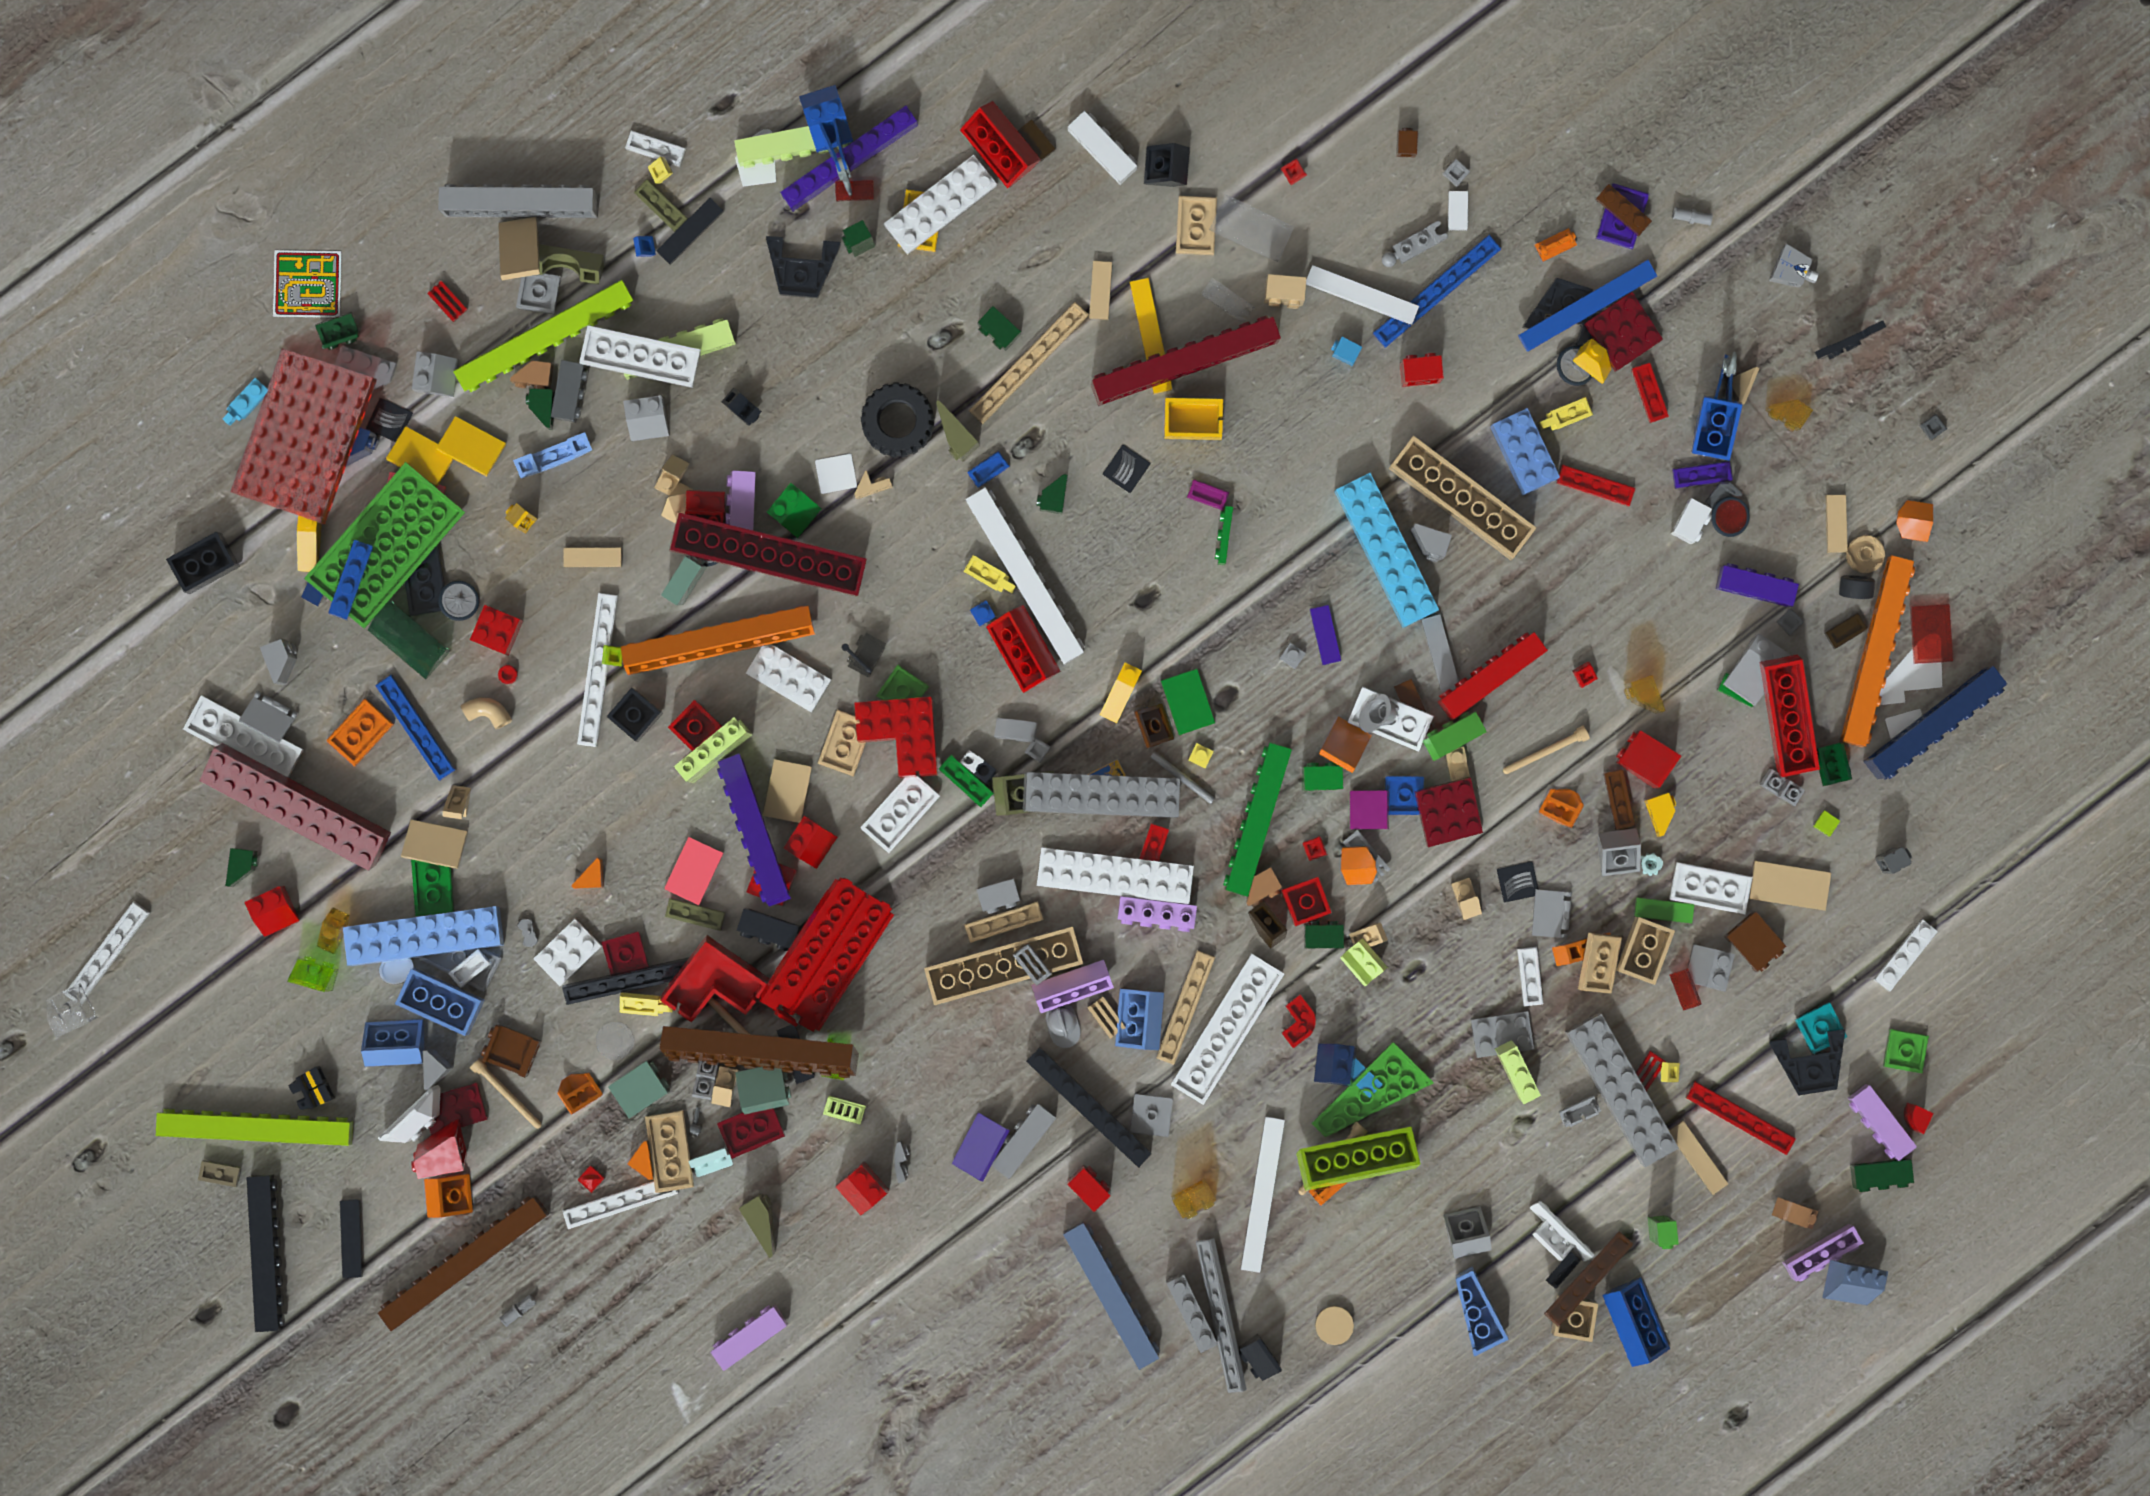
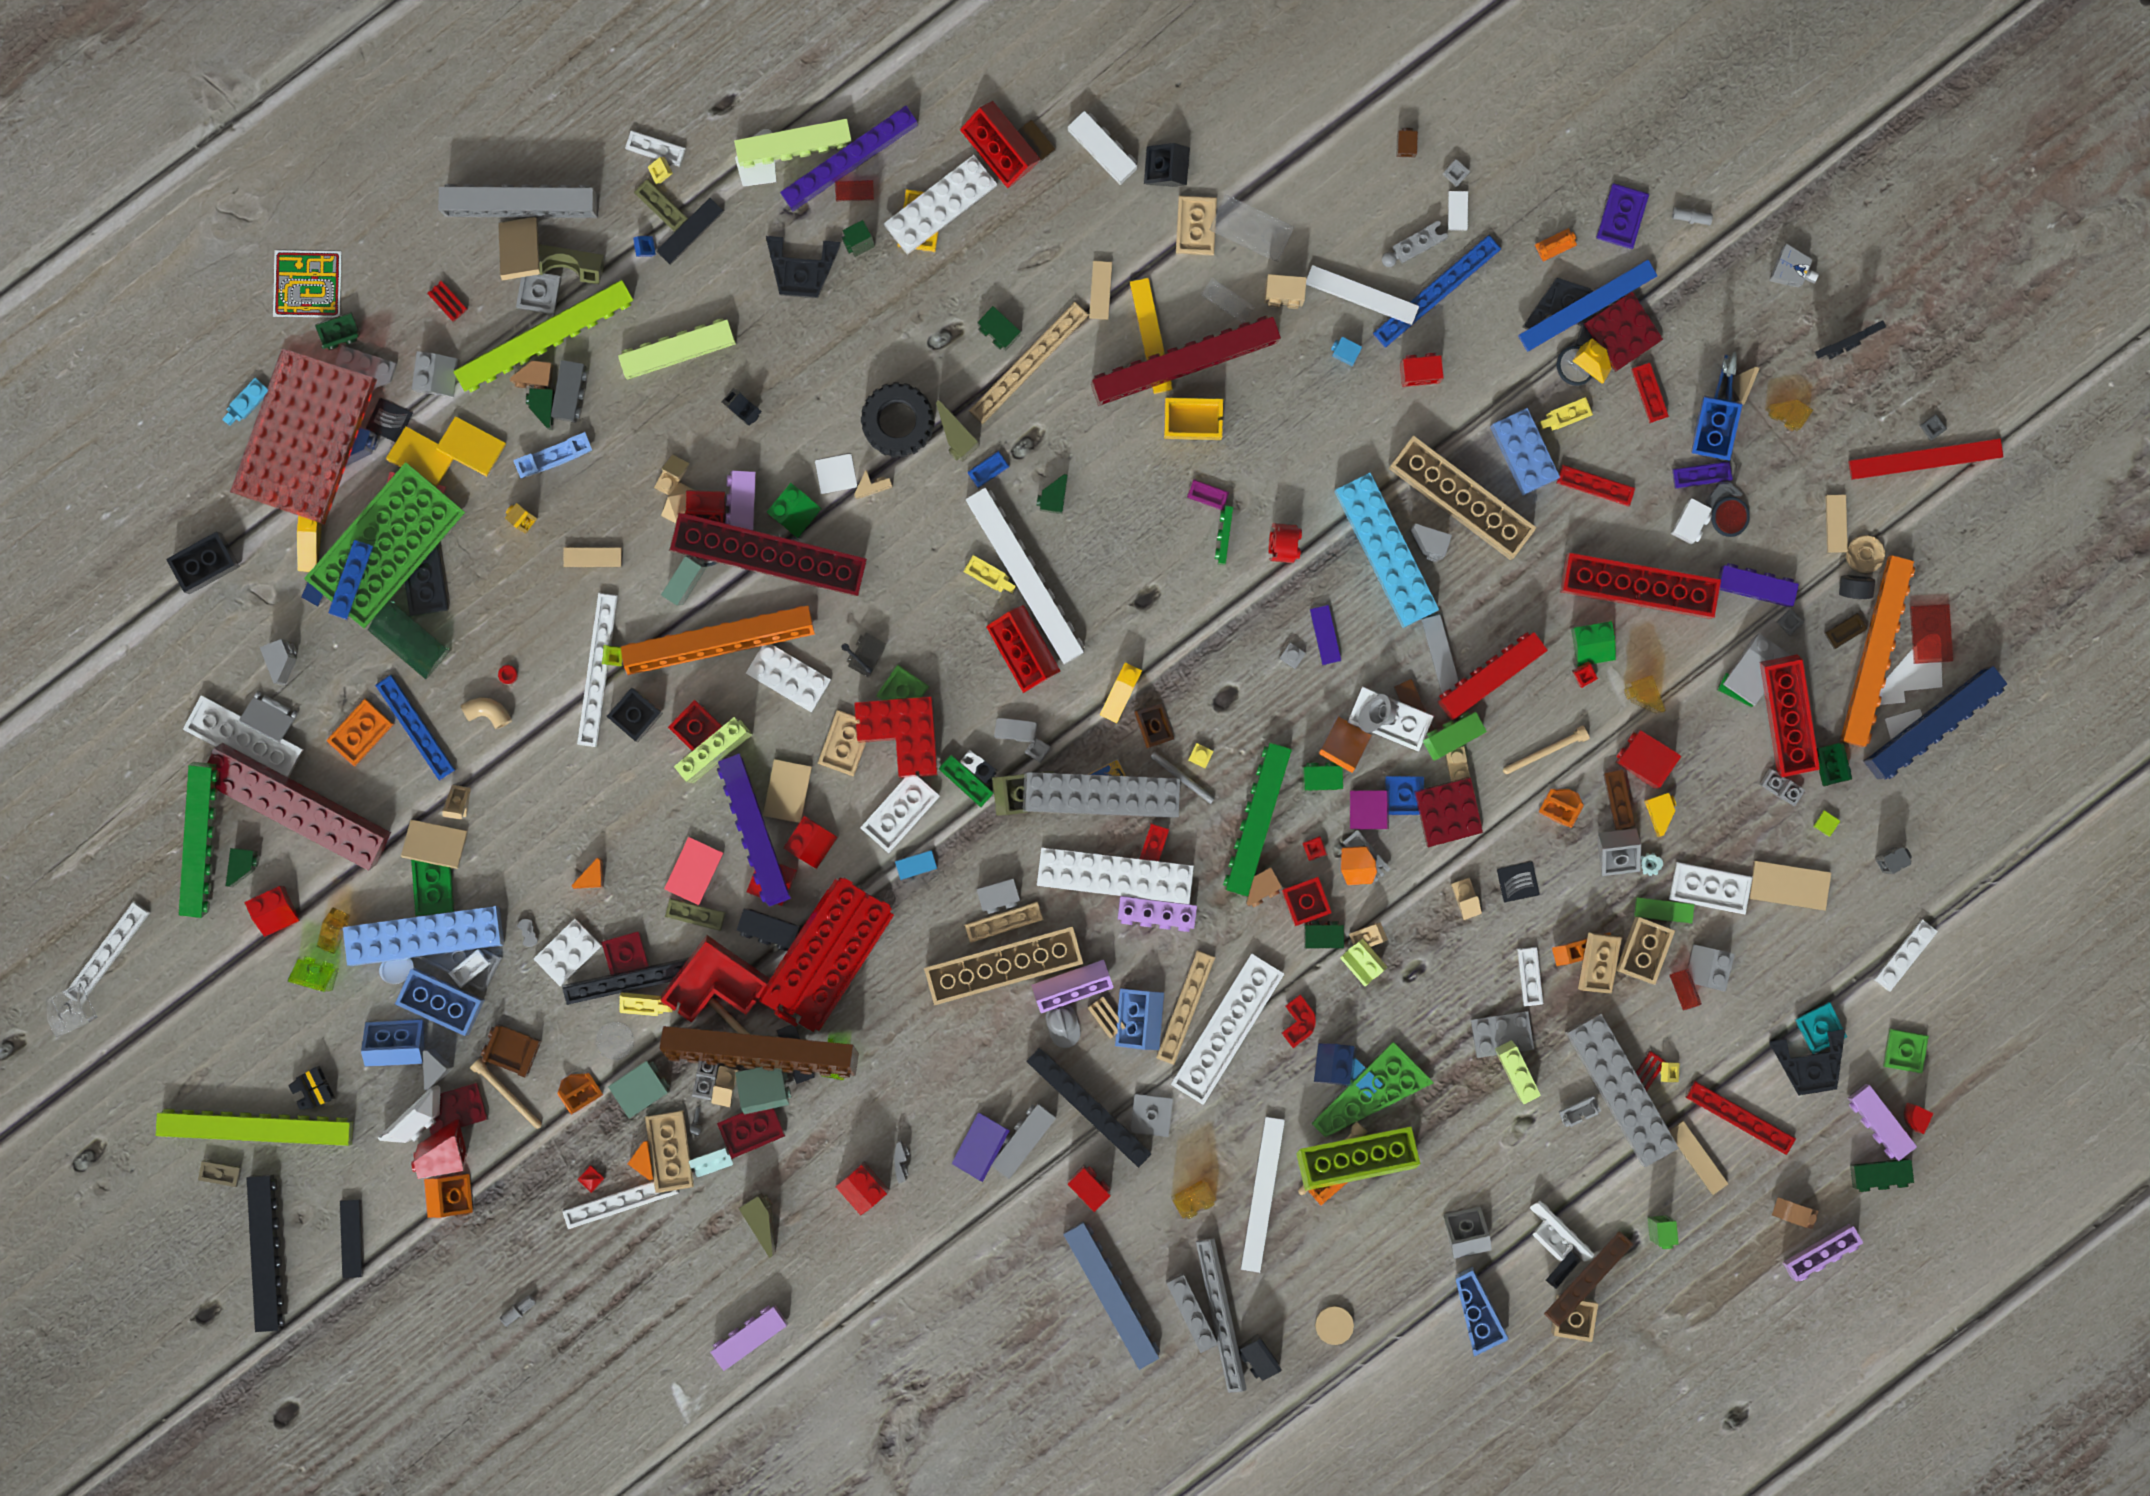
(197, 839): none -> green brick
(458, 600): light grey wheel -> none
(463, 1263): reddish brown brick -> none
(496, 630): red brick -> none
(640, 356): white plate -> none
(646, 418): light grey slope -> none
(829, 127): blue slope -> none
(830, 1099): yellowish green slope -> none
(916, 865): none -> dark azure tile
(982, 613): blue plate -> none
(1022, 951): light grey tile -> none
(1126, 468): black sticker -> none
(1187, 702): green tile -> none
(1267, 925): dark brown slope -> none
(1284, 543): none -> red brick
(1293, 171): red tile -> none
(1551, 913): light grey piece -> none
(1594, 643): none -> green slope
(1623, 210): reddish brown plate -> none
(1636, 1322): blue slope -> none
(1640, 586): none -> red brick
(1756, 941): reddish brown panel -> none
(1854, 1282): sand blue slope -> none
(1915, 520): orange slope -> none
(1925, 459): none -> red tile

